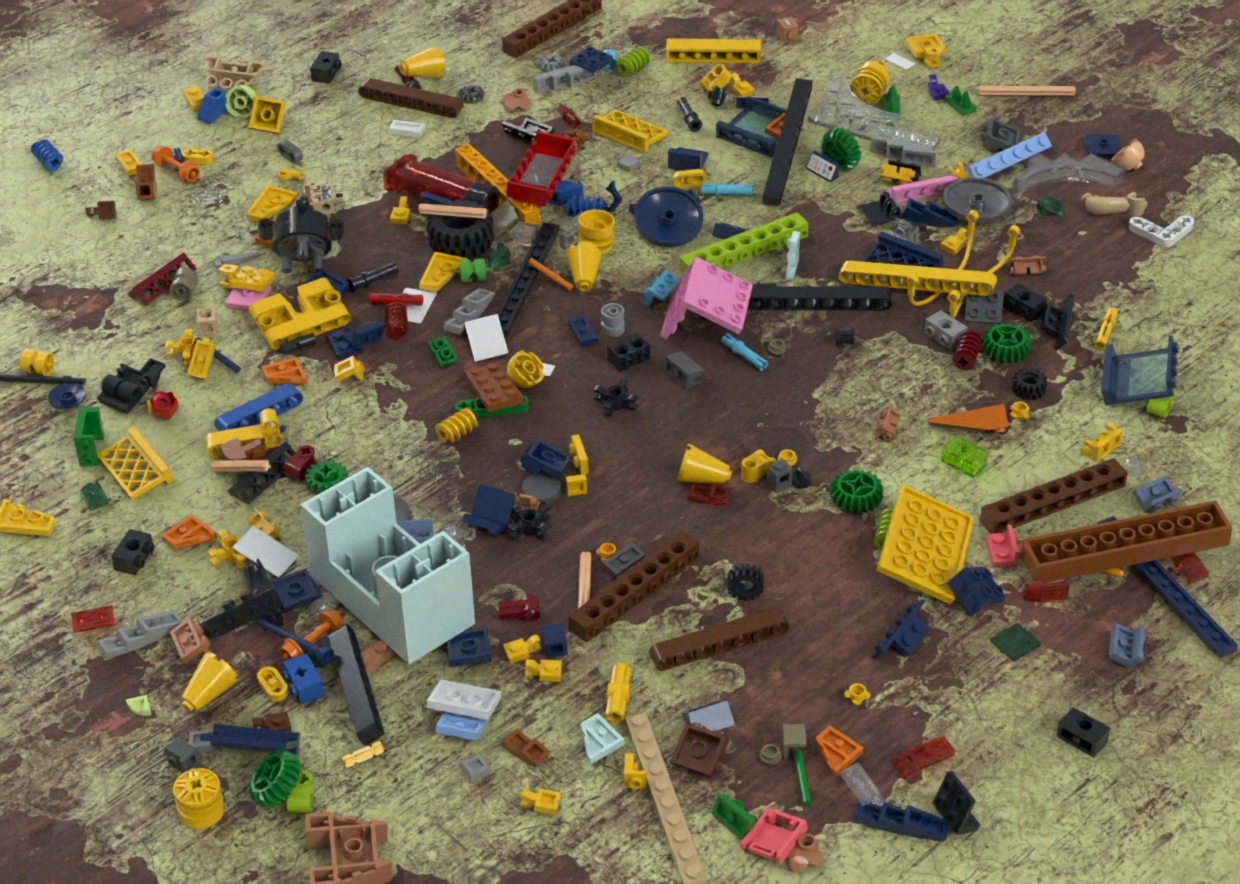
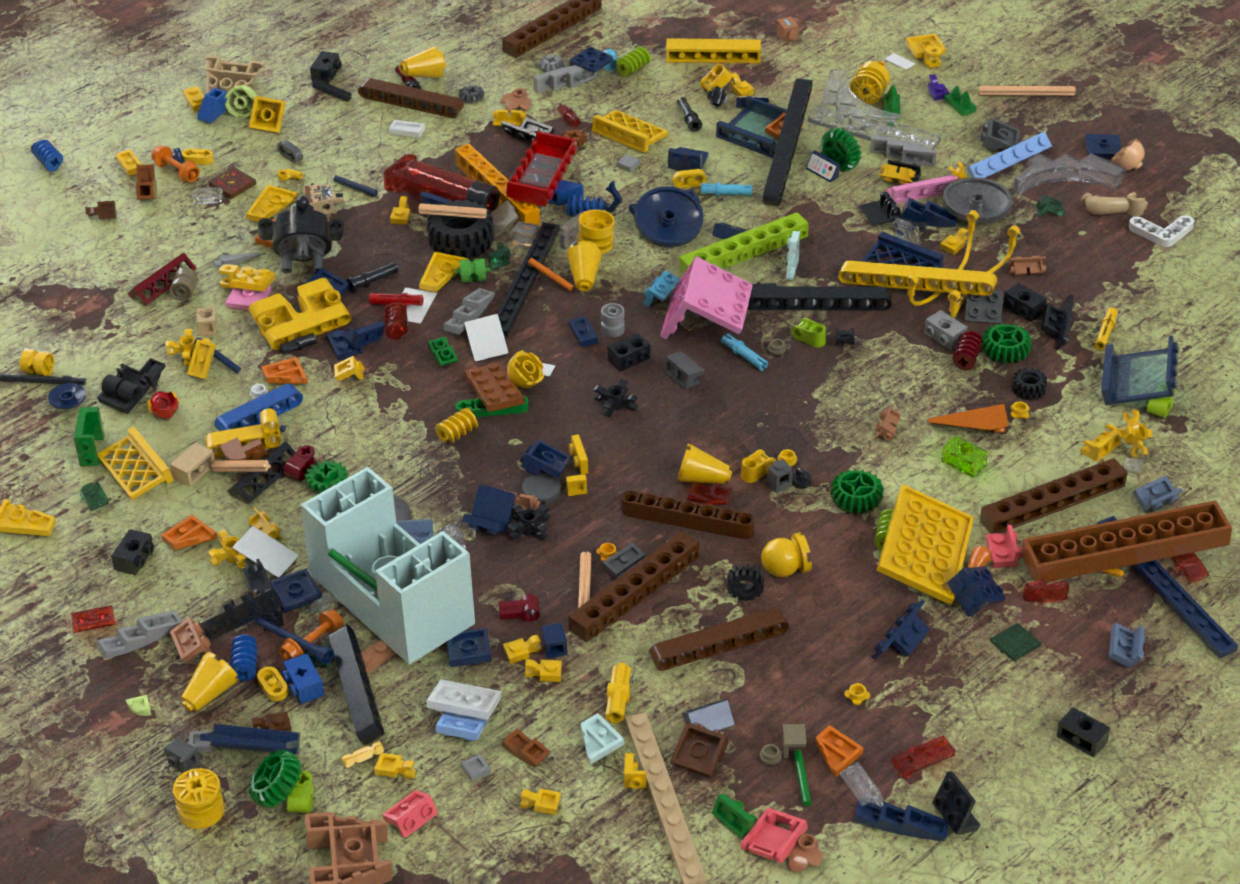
(192, 464): none -> tan brick
(233, 182): none -> reddish brown tile
(244, 657): none -> blue piece
(258, 390): none -> white plate
(332, 90): none -> black axle
(353, 568): none -> green bar
(354, 185): none -> dark blue bar
(392, 764): none -> yellow plate
(411, 812): none -> coral bracket
(516, 118): none -> yellow hinge
(688, 514): none -> reddish brown beam
(784, 556): none -> yellow tile
(810, 332): none -> lime piece
(979, 557): none -> orange cone
(1135, 433): none -> yellow pin

